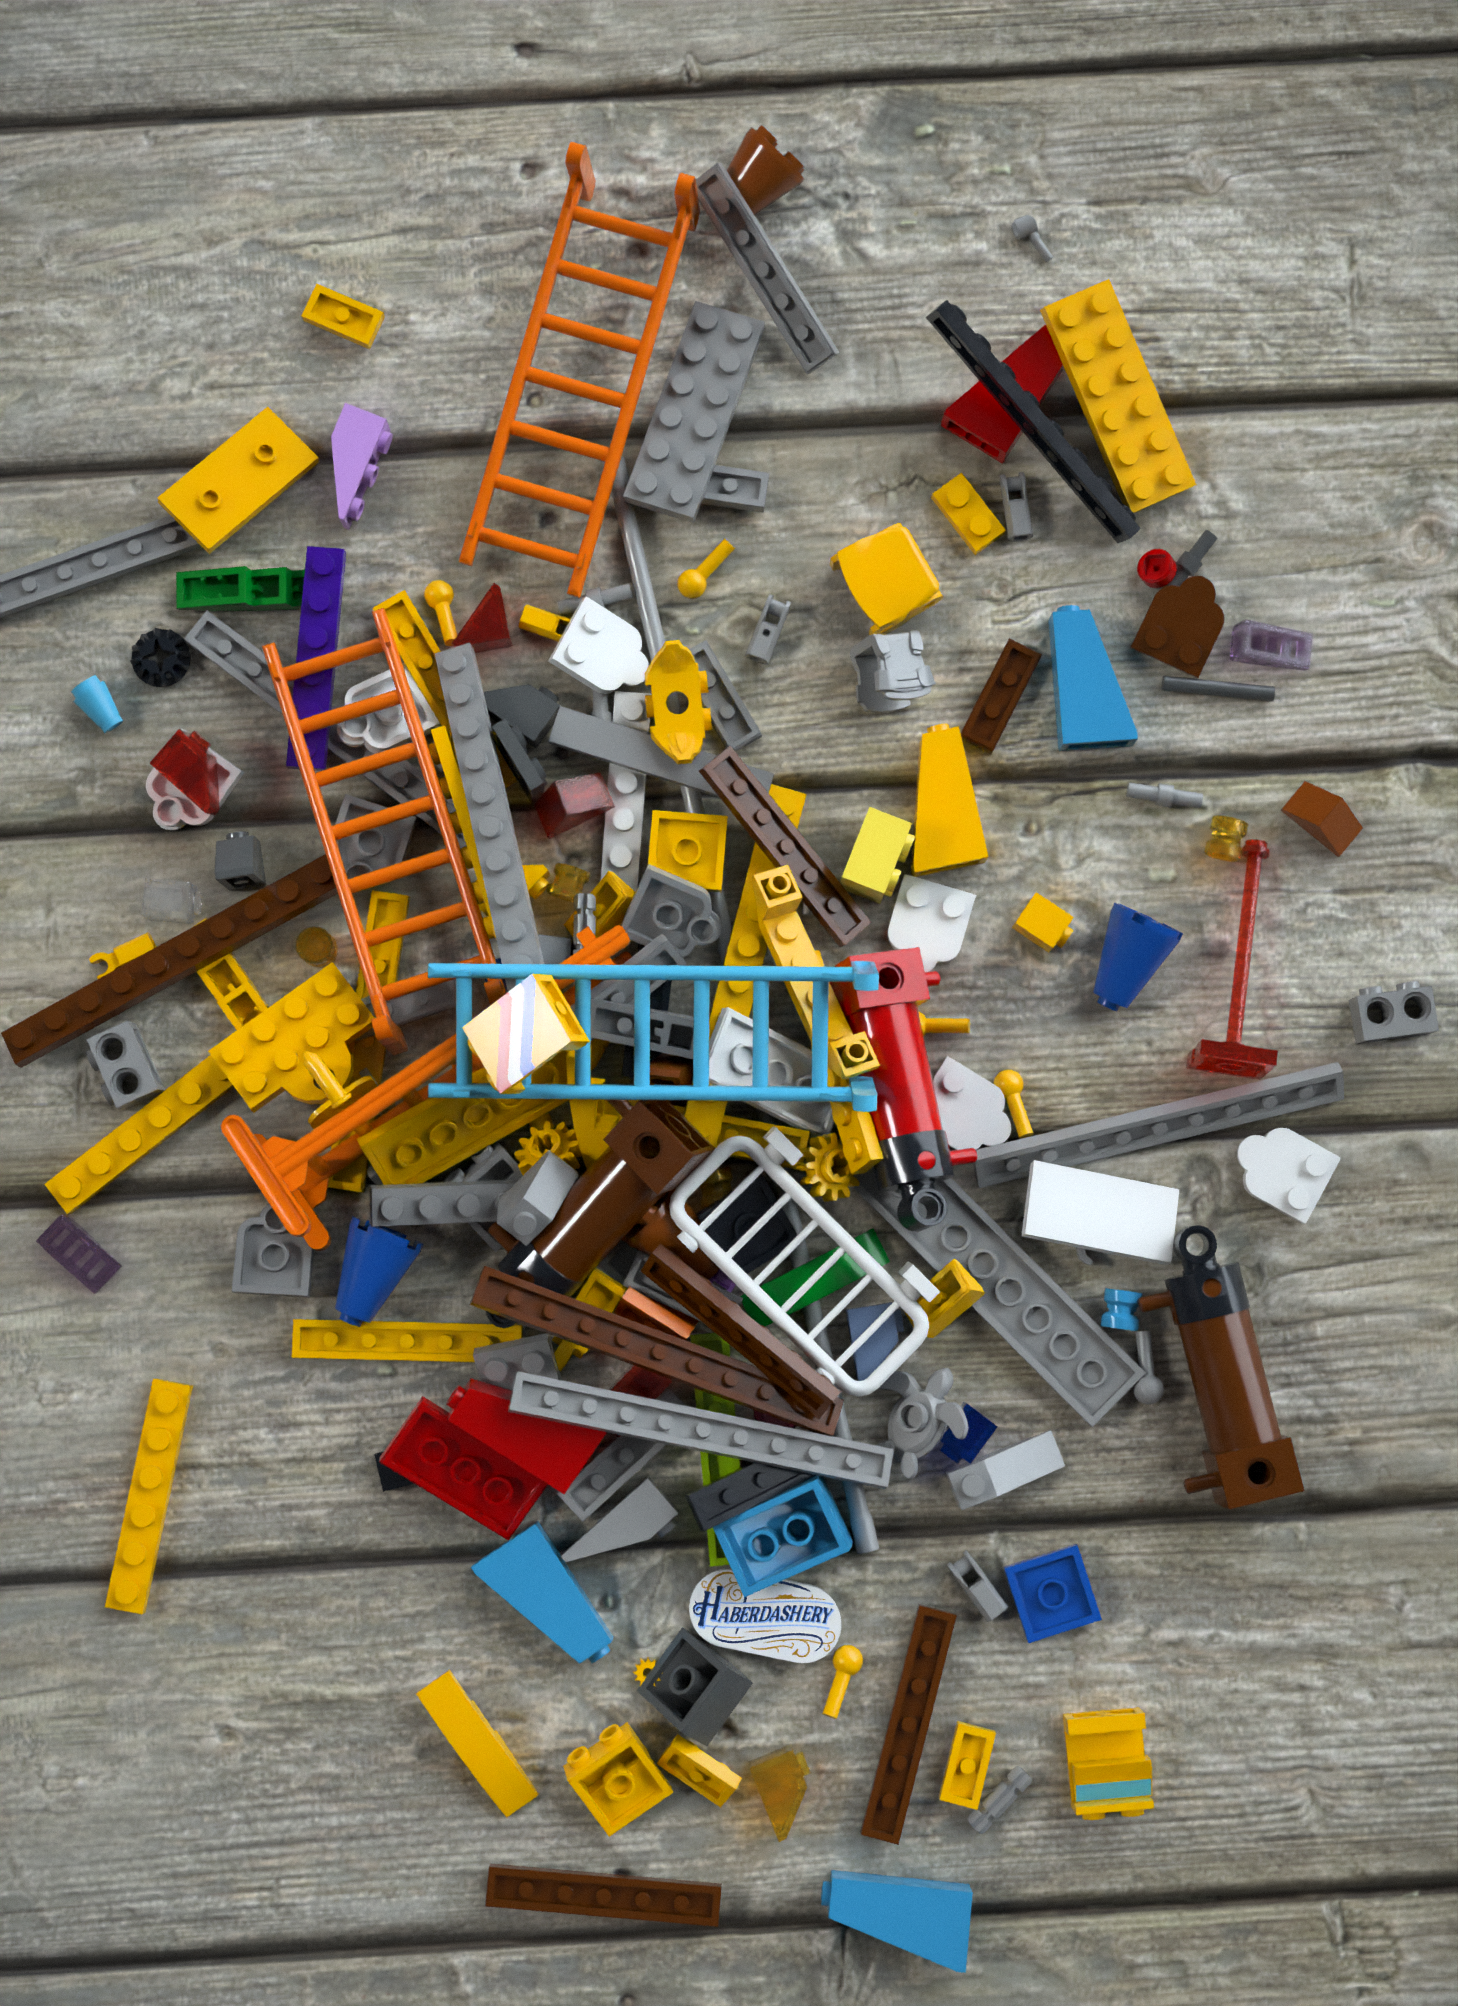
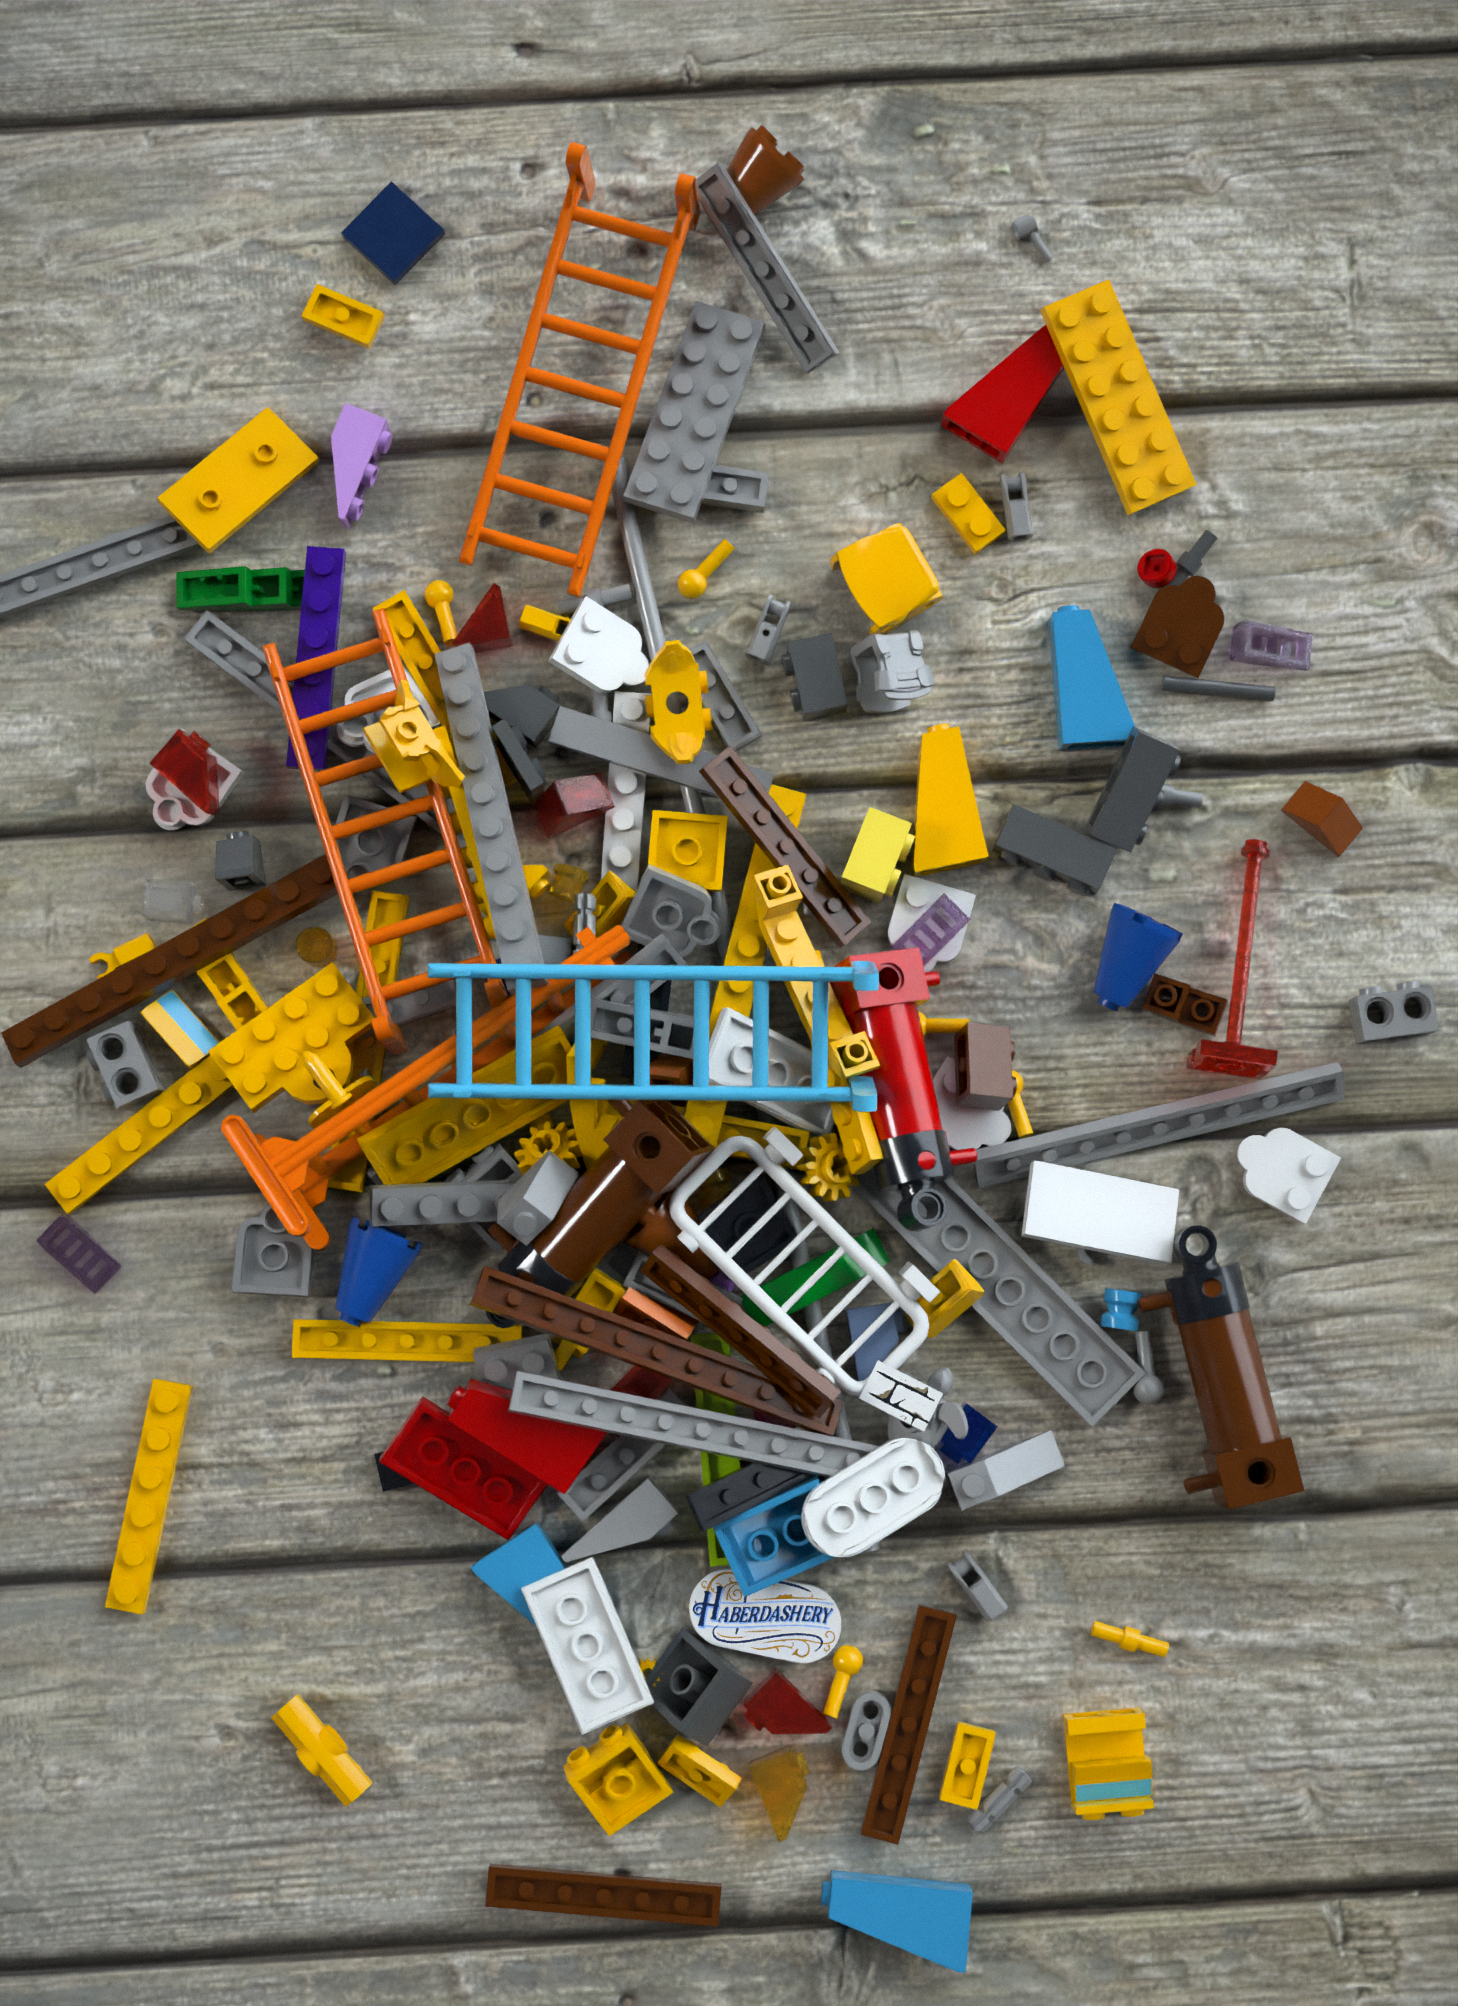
(97, 703): medium azure cone -> none
(174, 666): black gear -> none
(180, 1028): none -> slope
(321, 1750): none -> yellow piece
(393, 233): none -> dark blue tile
(410, 746): none -> yellow piece
(477, 1743): yellow slope -> none
(523, 1032): panel -> none
(587, 1645): none -> white tile
(783, 1708): none -> clear red slope
(815, 677): none -> dark grey brick
(865, 1729): none -> light grey plate
(873, 1497): none -> white tile
(901, 1395): none -> white sticker
(952, 909): none -> clear purple slope
(984, 1066): none -> brick
(1000, 696): reddish brown tile -> none
(1025, 412): black plate -> none
(1044, 923): yellow brick -> none
(1052, 1593): blue plate -> none
(1054, 851): none -> dark grey brick
(1129, 1639): none -> yellow bar
(1133, 790): none -> dark grey brick
(1185, 1005): none -> reddish brown slope
(1226, 838): clear yellow wheel -> none

